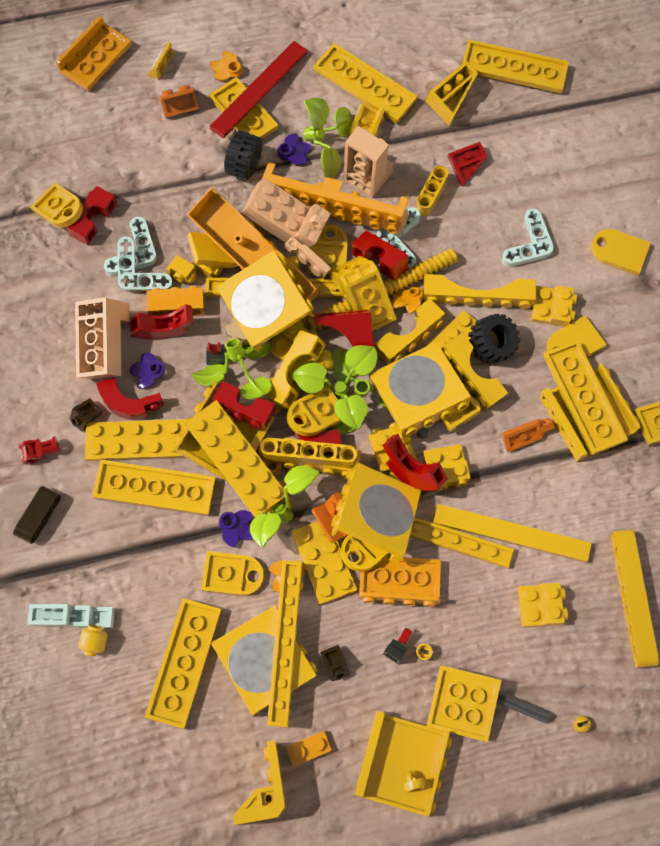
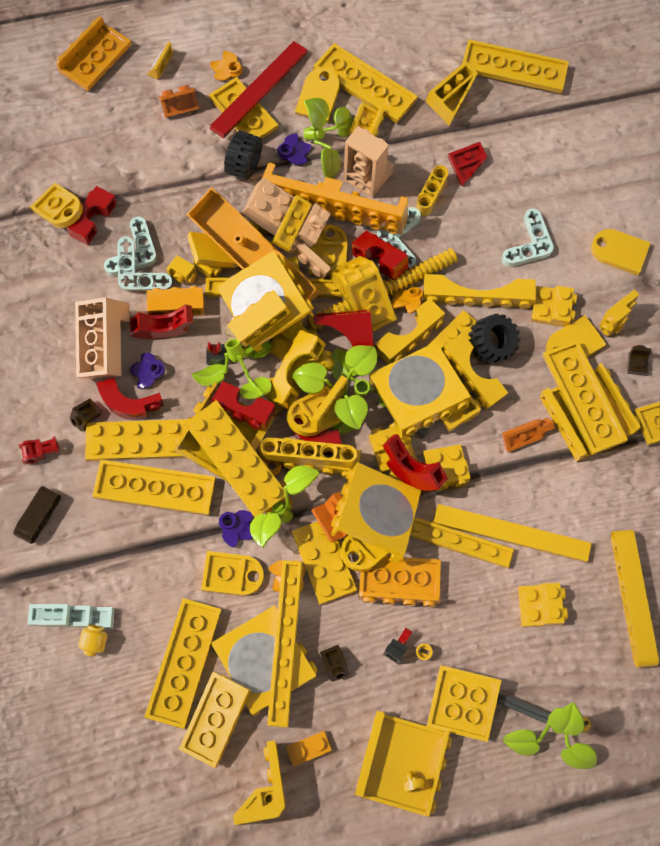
(215, 719): none -> yellow plate
(258, 318): none -> yellow brick
(292, 223): none -> yellow tile
(316, 88): none -> yellow tile
(329, 403): none -> yellow tile
(561, 720): none -> lime plant
(618, 314): none -> yellow plate
(638, 360): none -> dark brown bracket

